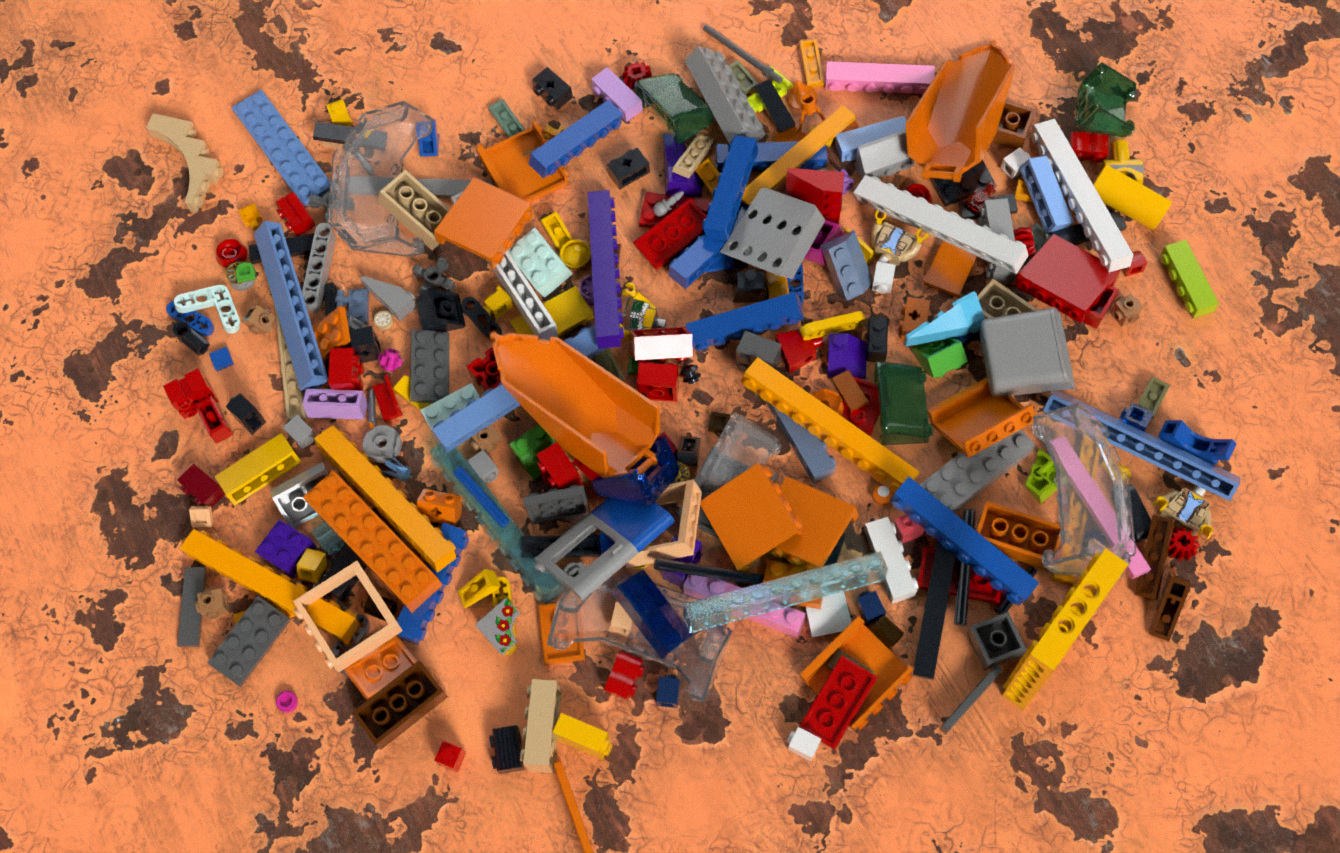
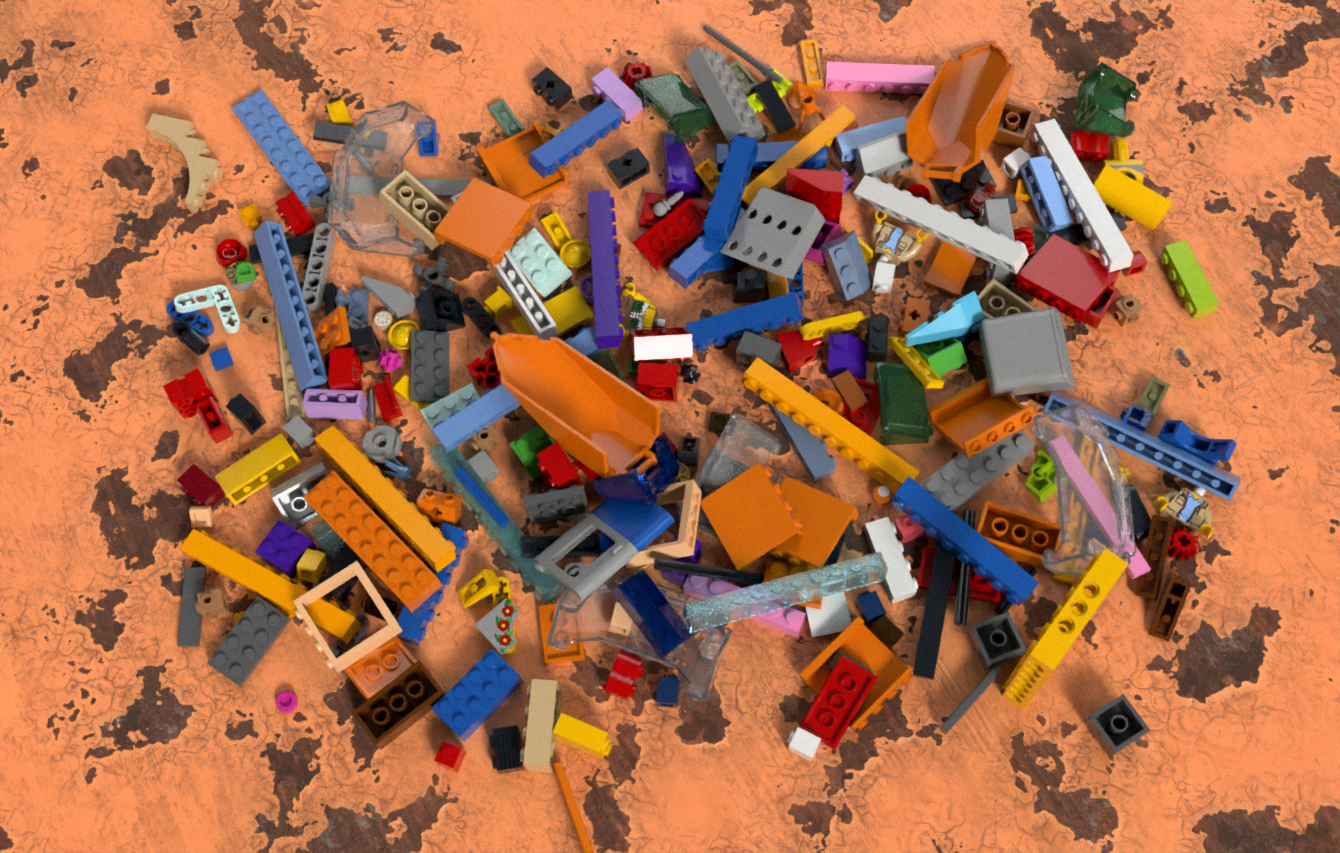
(400, 334): none -> yellow hat
(477, 694): none -> blue brick
(693, 156): tan tile -> none
(916, 363): none -> yellow tile
(1116, 725): none -> dark grey brick

